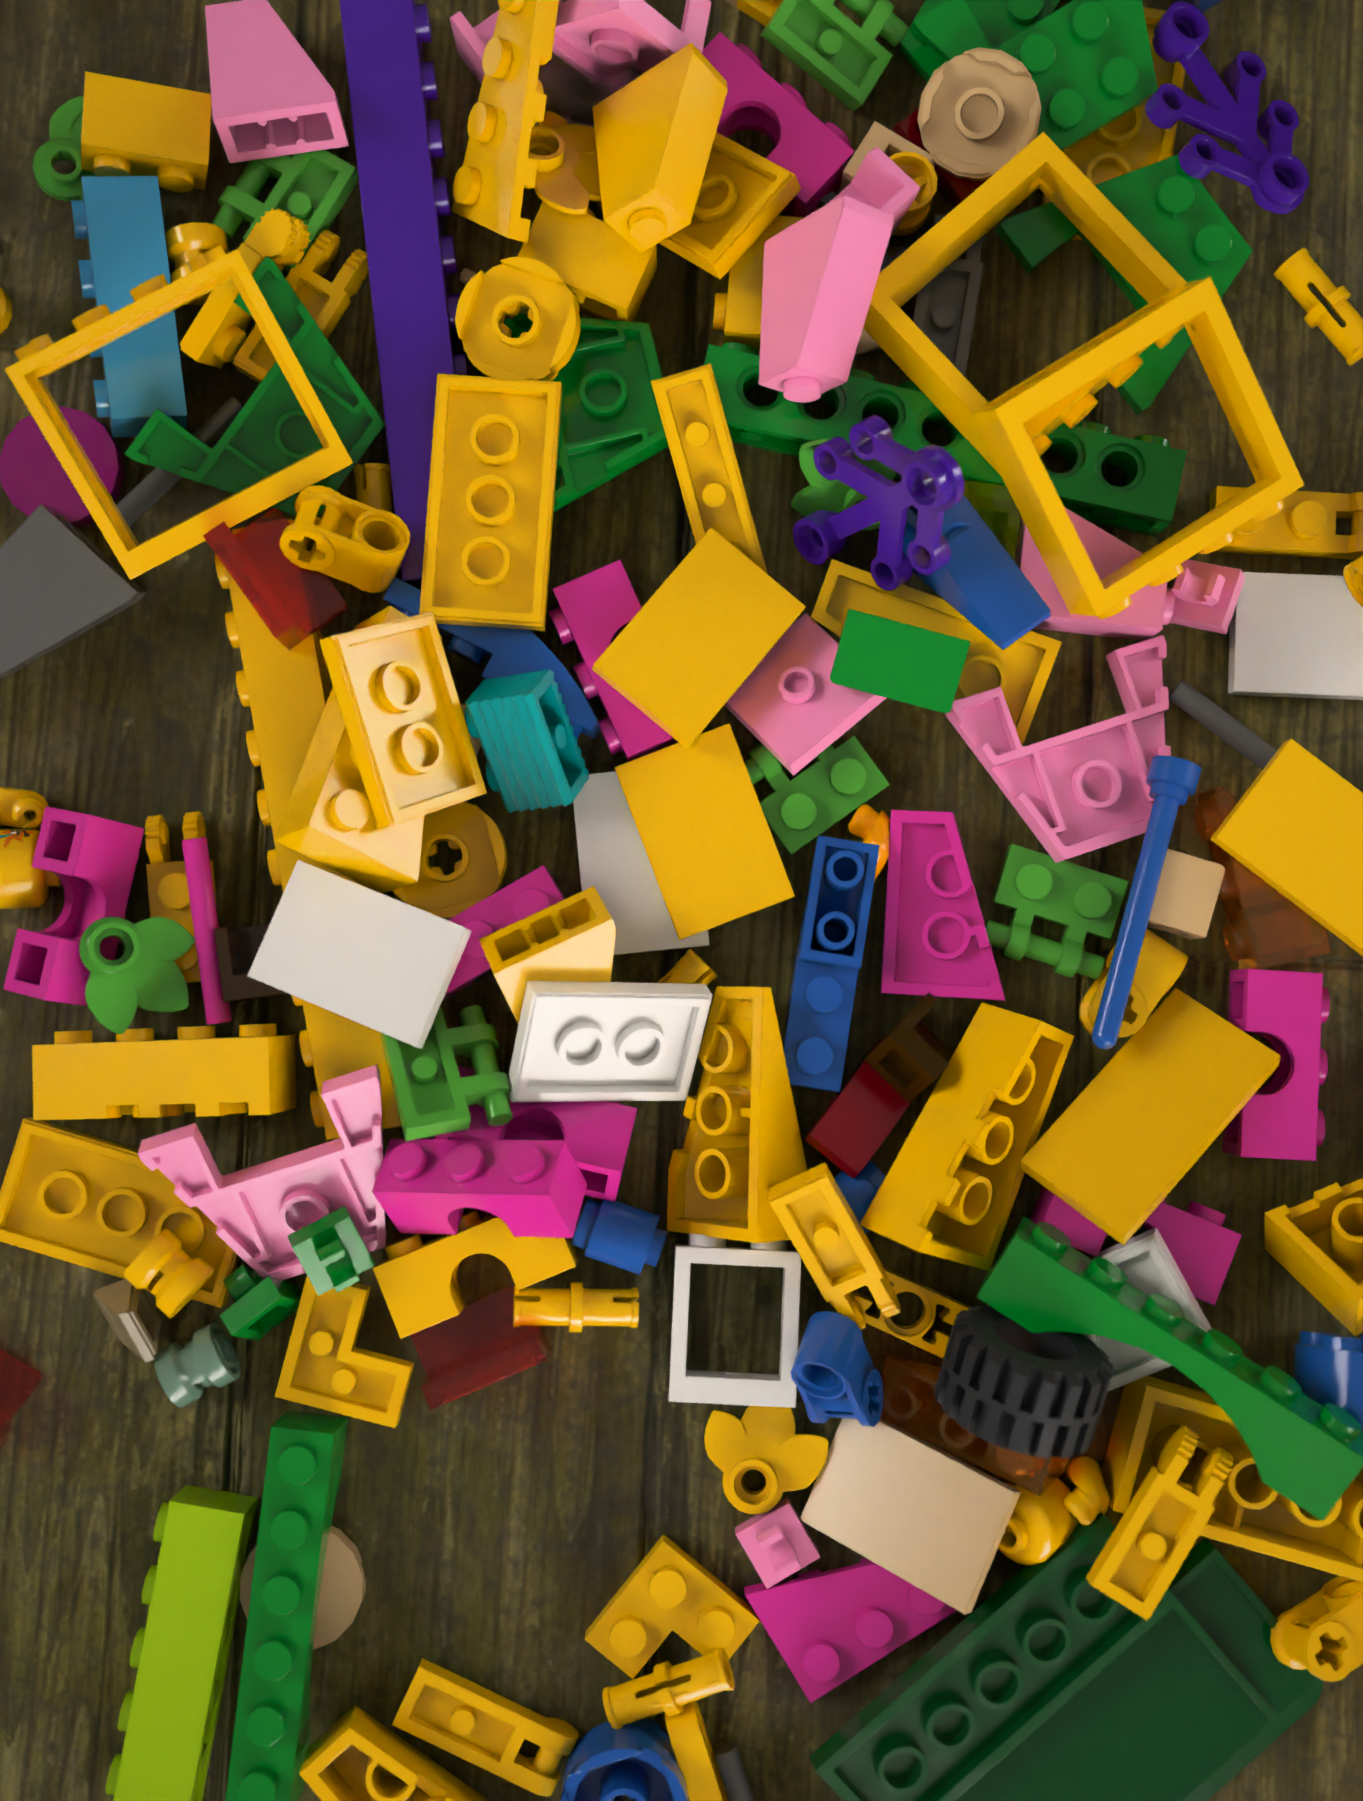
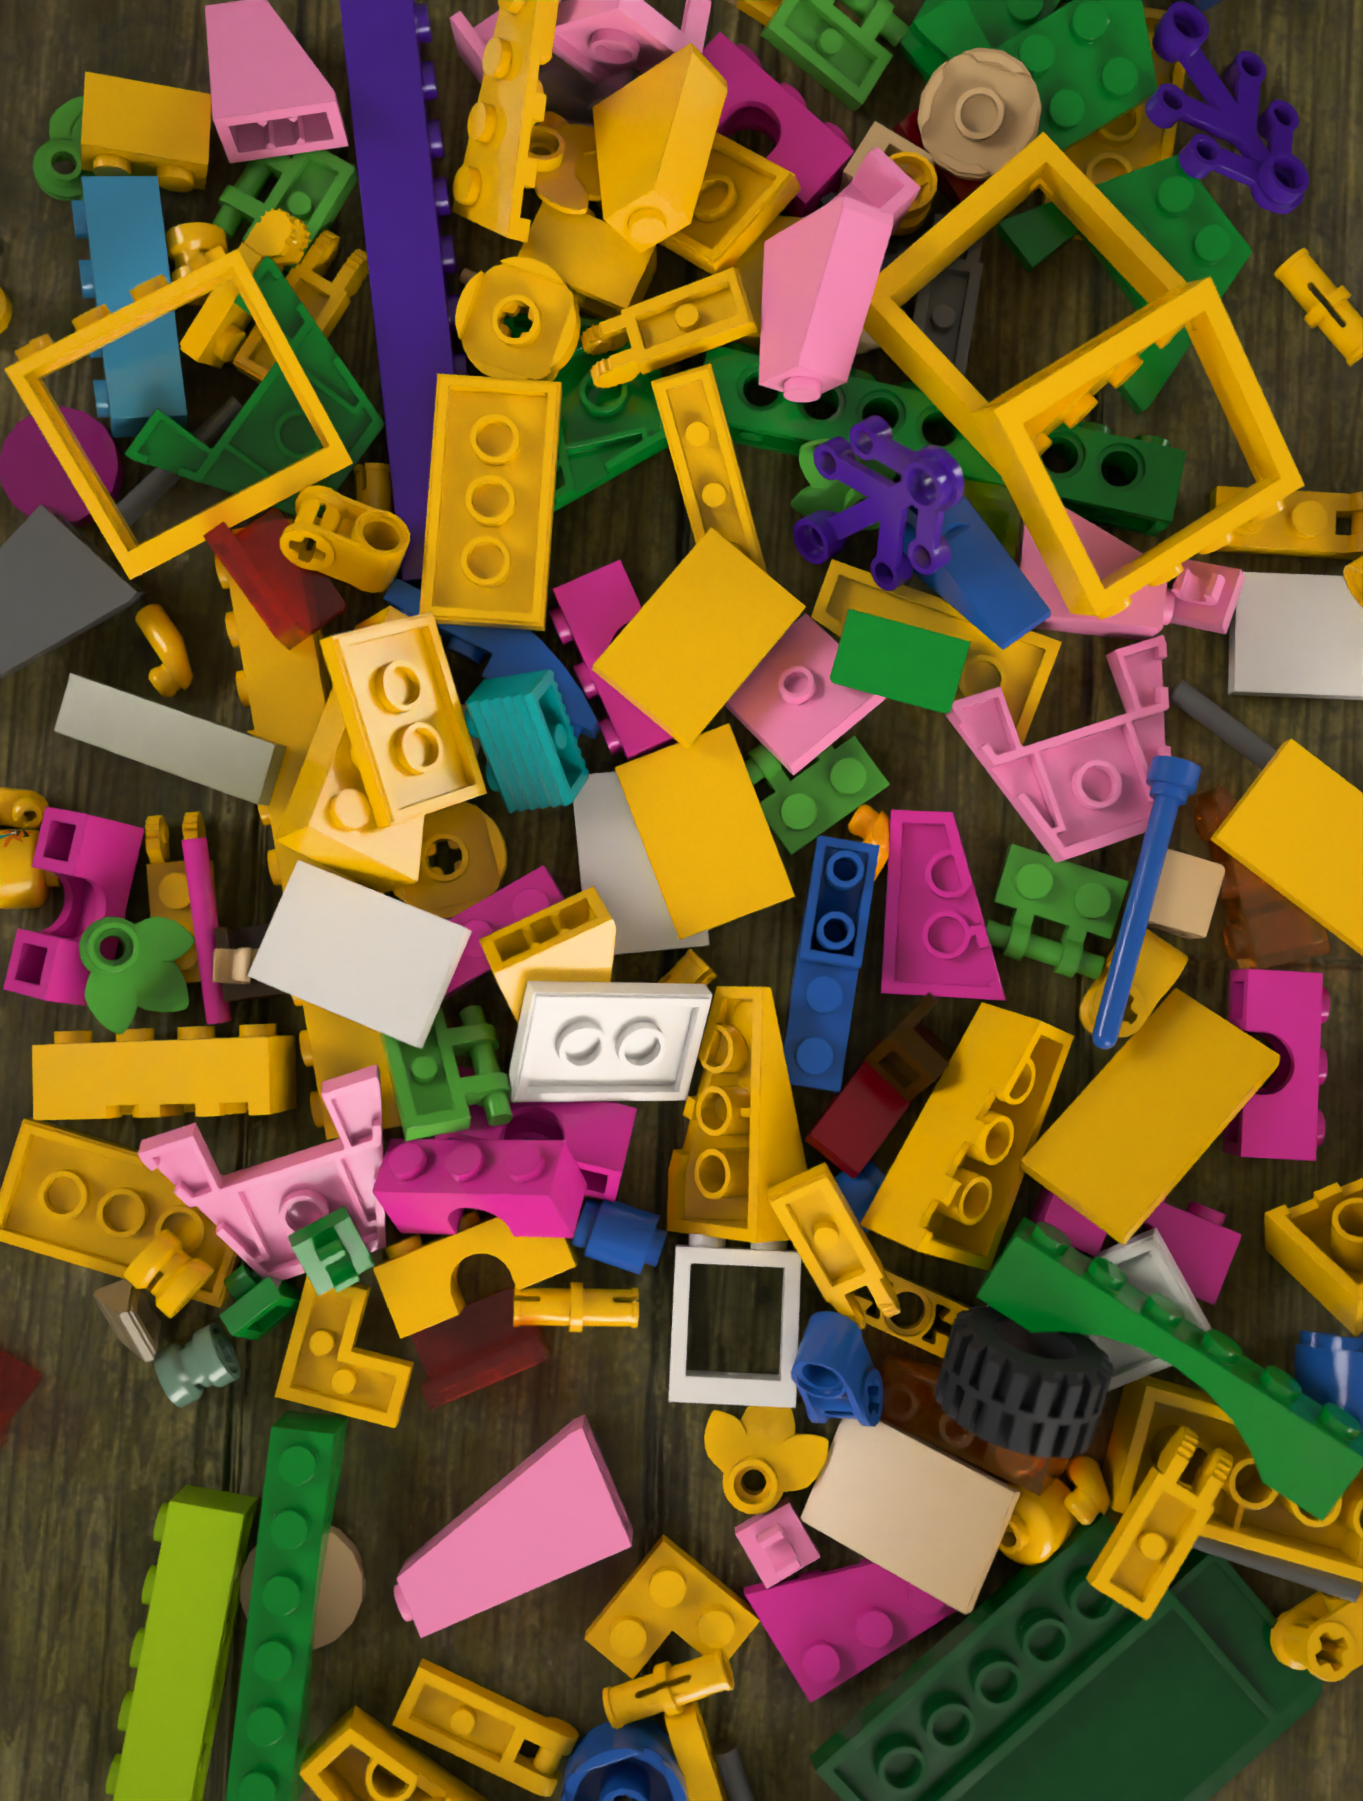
(170, 648): none -> yellow arm
(170, 739): none -> tile
(233, 965): none -> tan hand
(523, 1533): none -> bright pink slope
(670, 328): none -> yellow hinge
(1307, 1576): none -> dark grey bar

